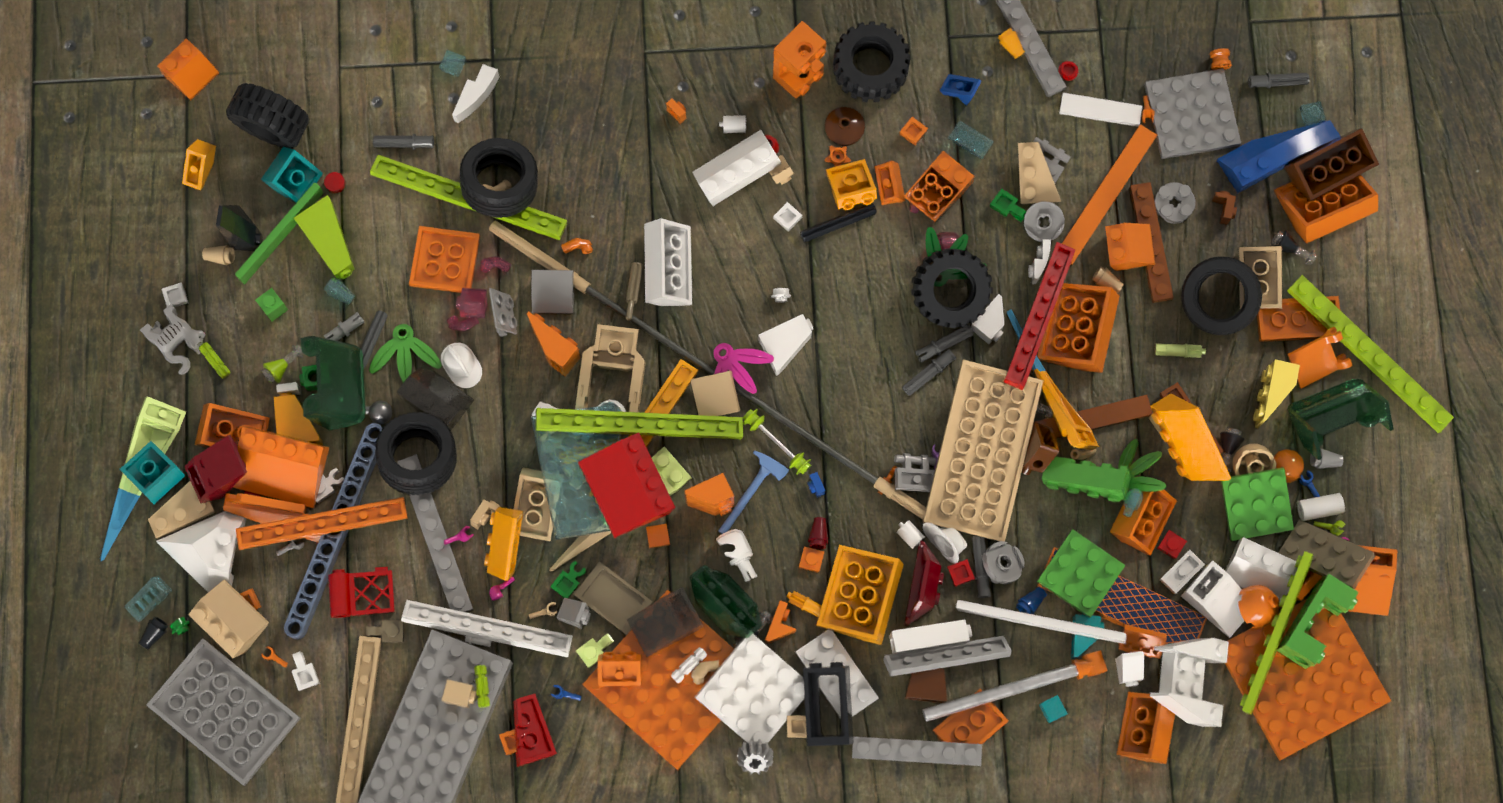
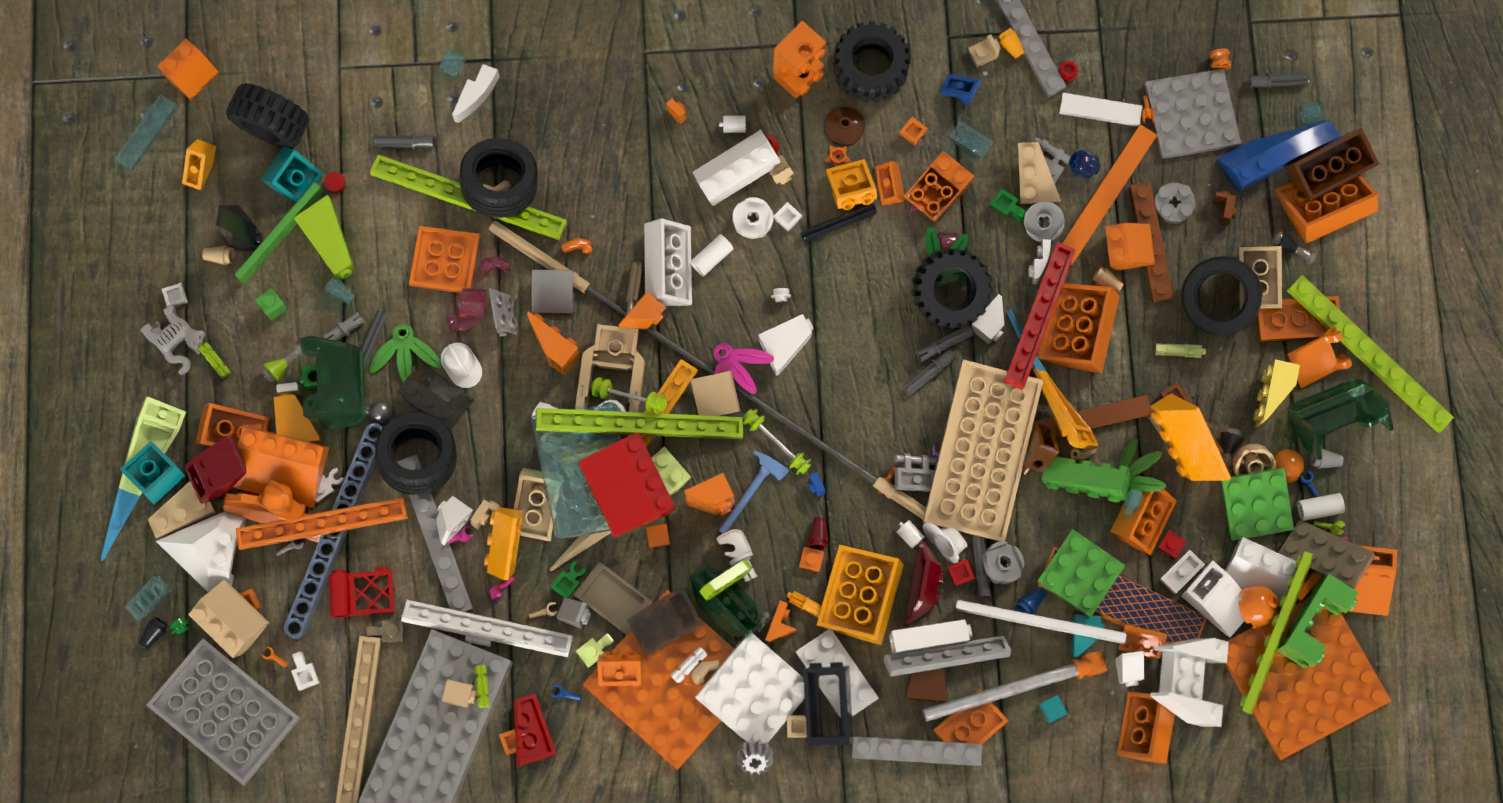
(146, 133): none -> clear light blue tile
(279, 501): none -> orange piece
(451, 518): none -> white slope
(644, 313): none -> orange slope
(653, 402): none -> lime axle
(711, 255): none -> white pin
(726, 579): none -> lime beam
(747, 208): none -> white plate
(984, 51): none -> tan bracket
(1084, 163): none -> clear blue head

